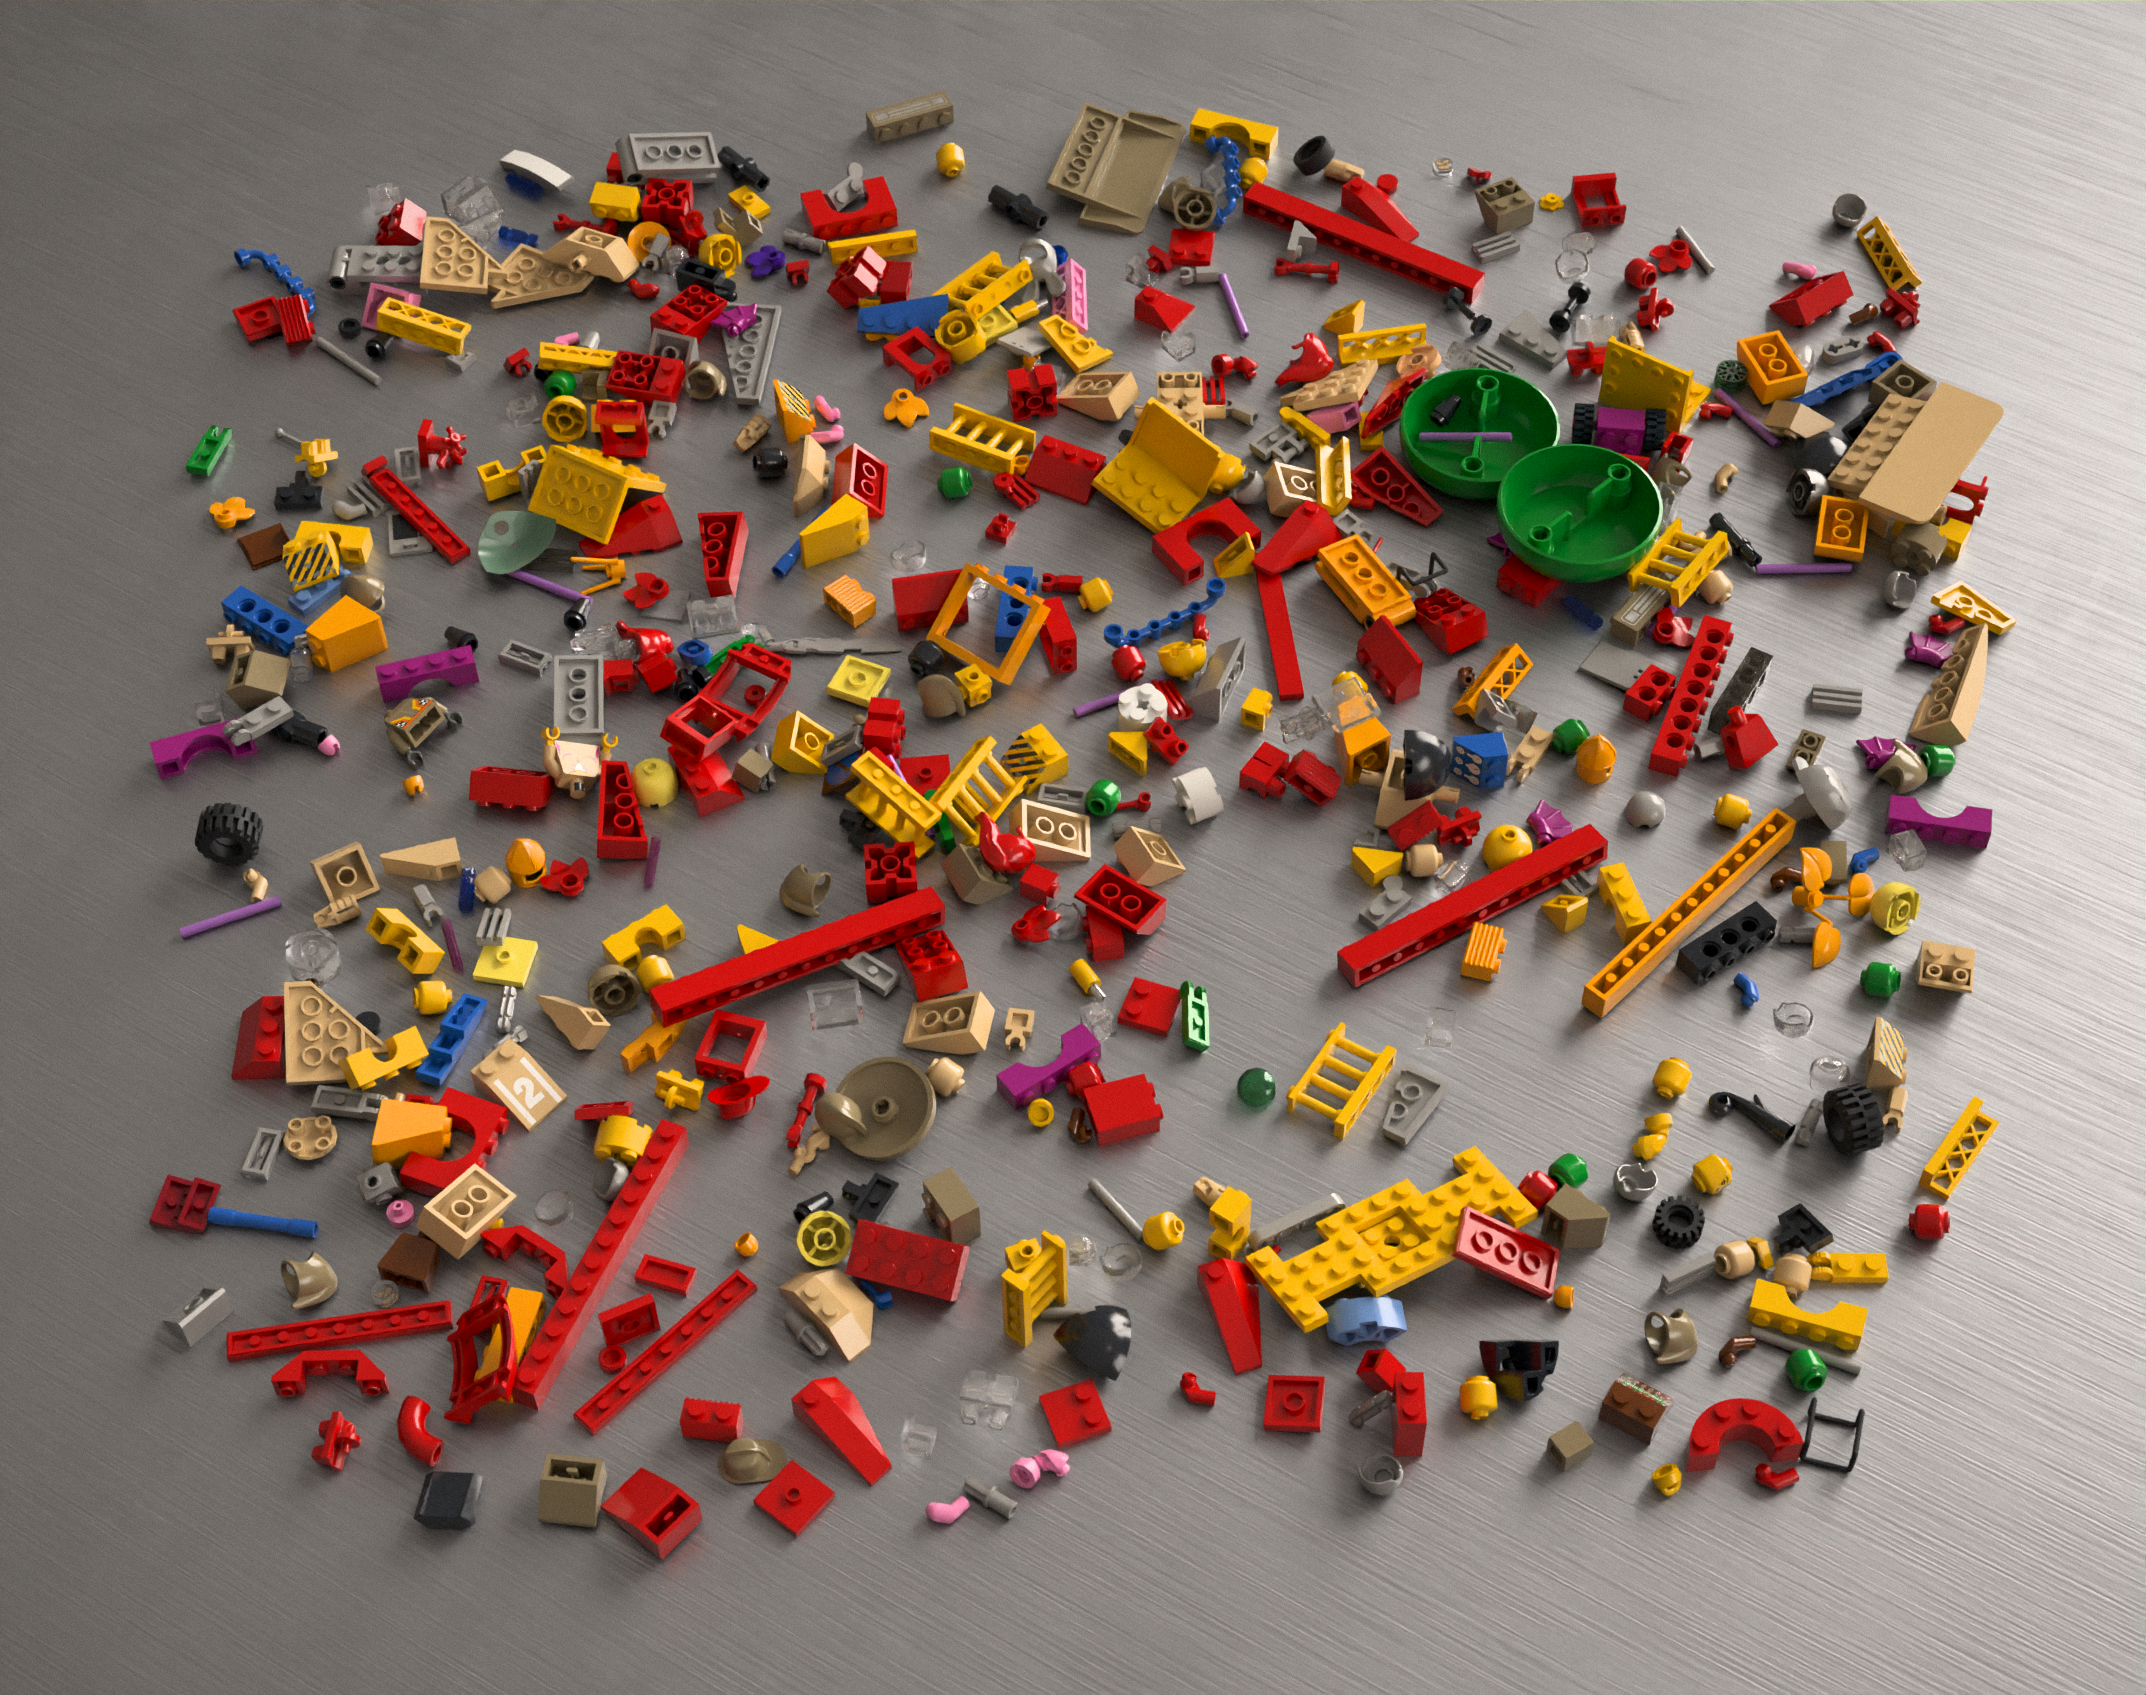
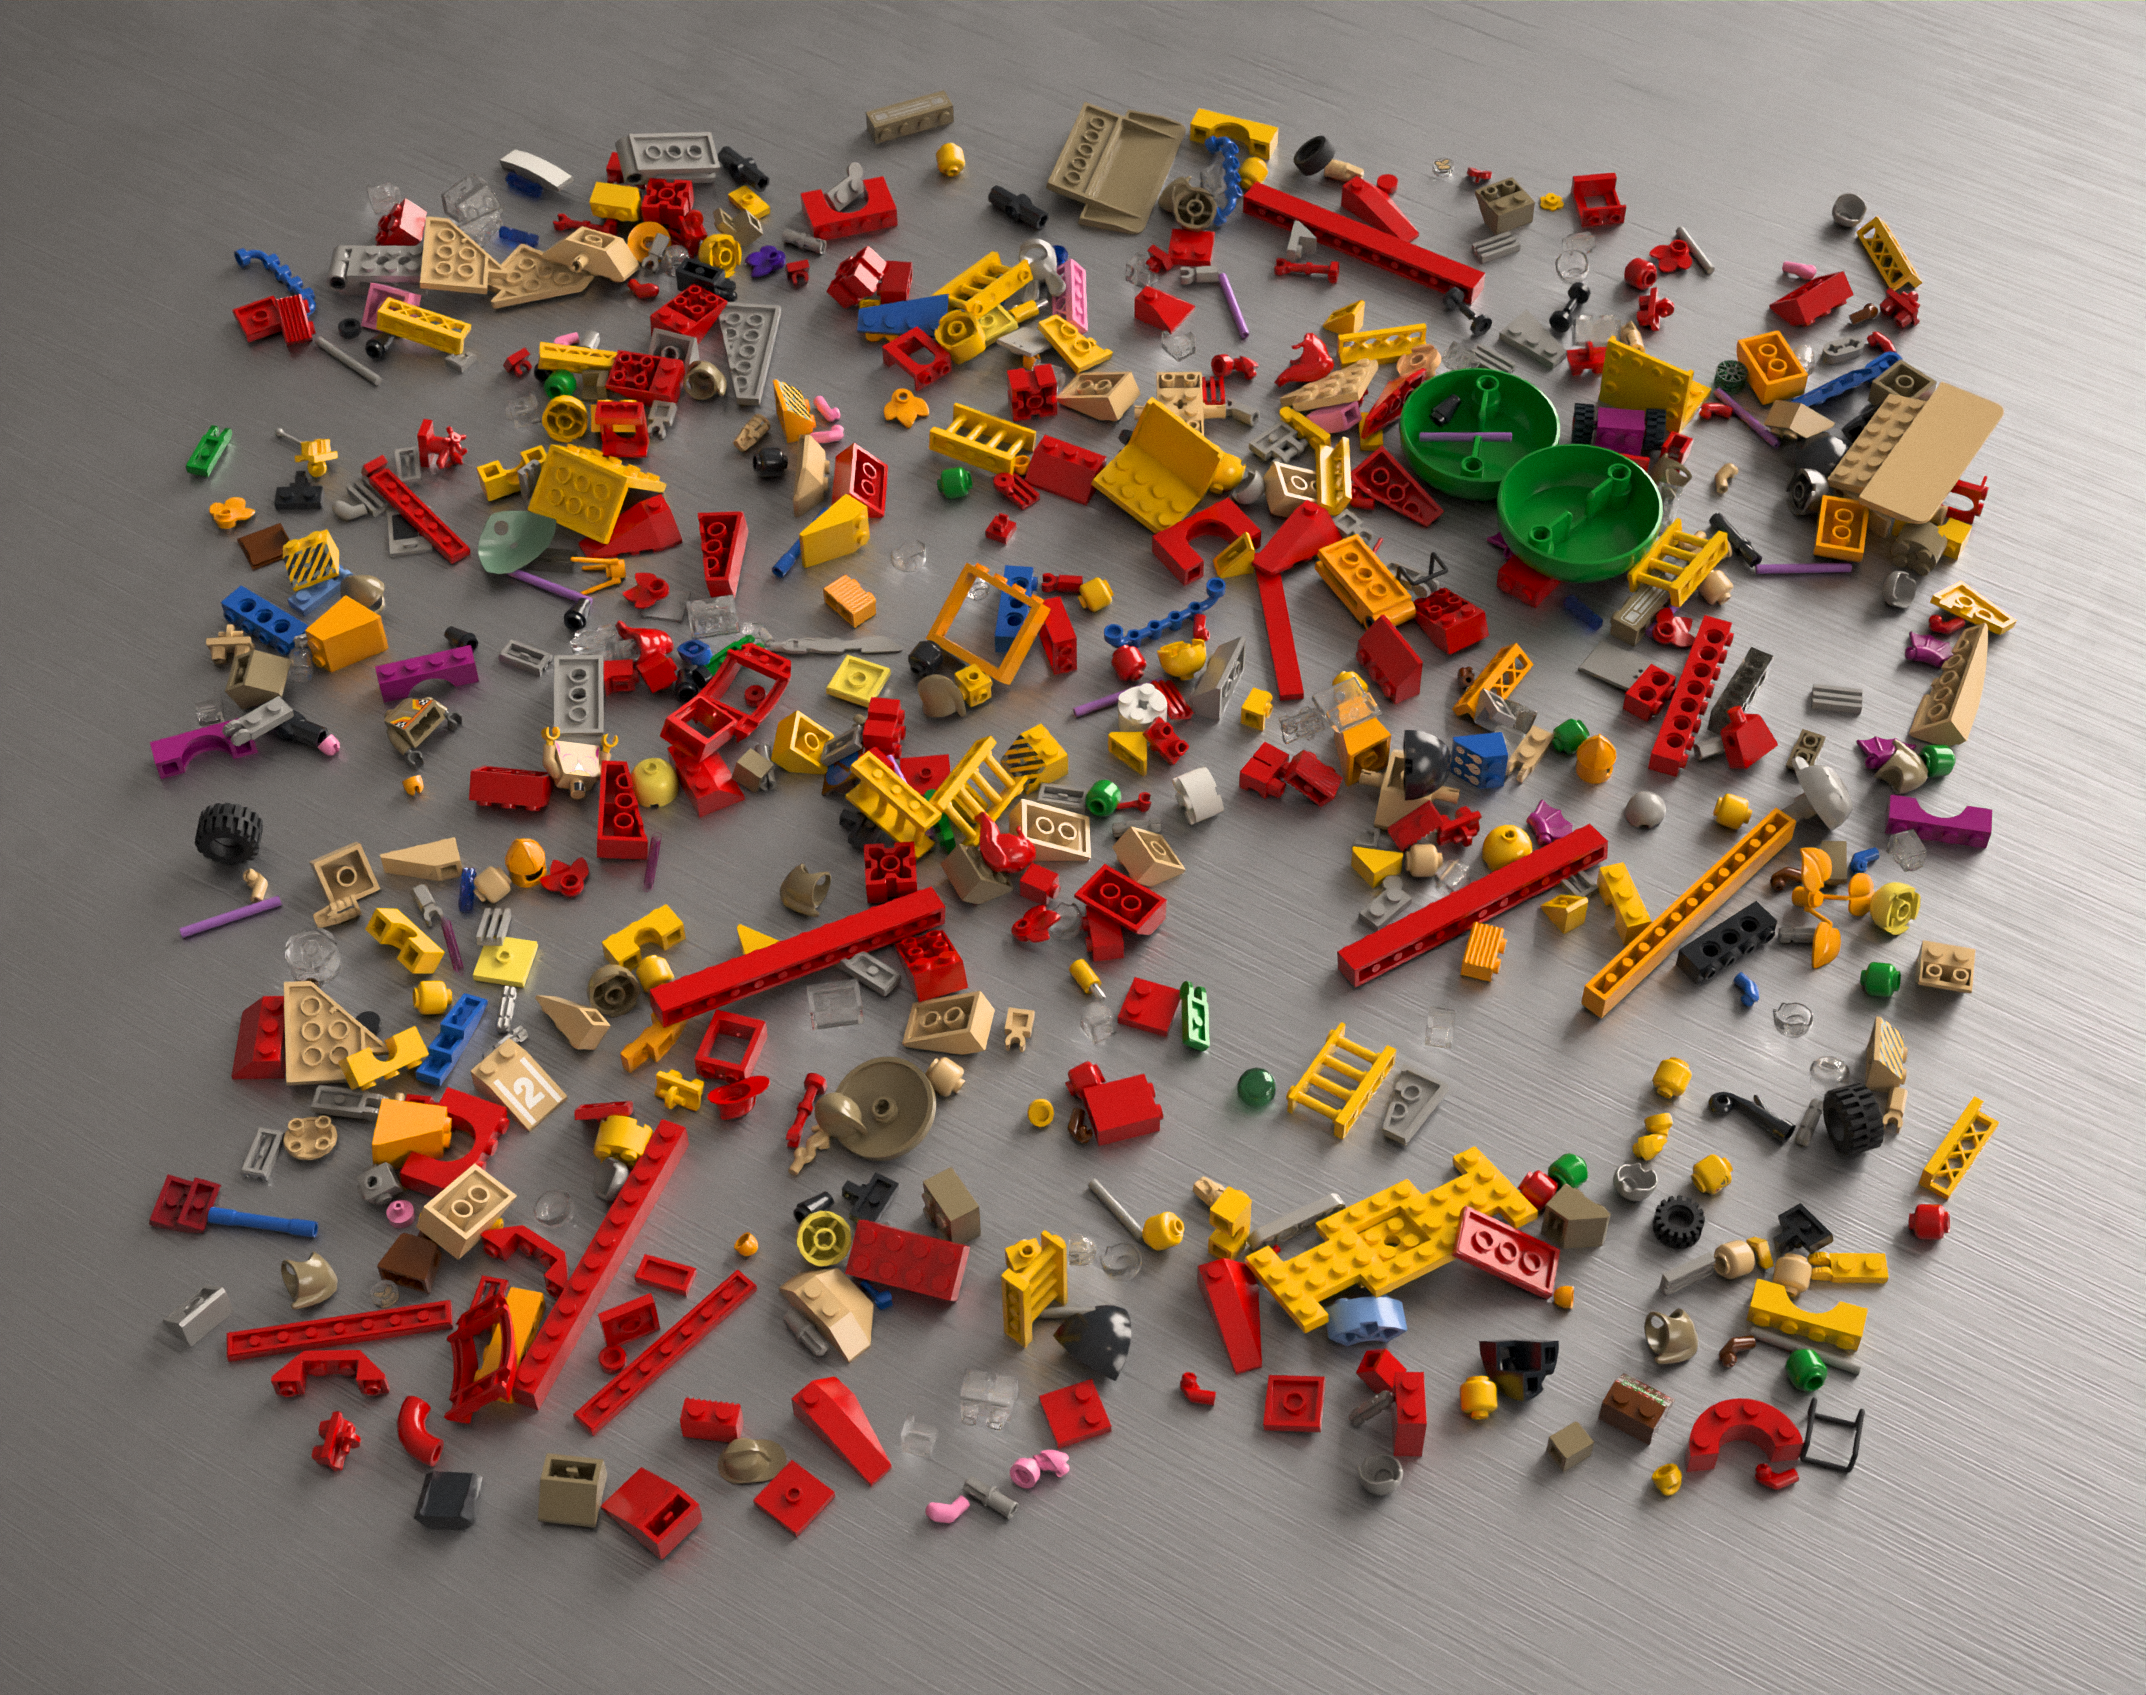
(353, 541): yellow arch -> none
(737, 319): magenta arm -> none
(882, 244): yellow fence -> none
(921, 598): red slope -> none
(1024, 1083): magenta arch -> none

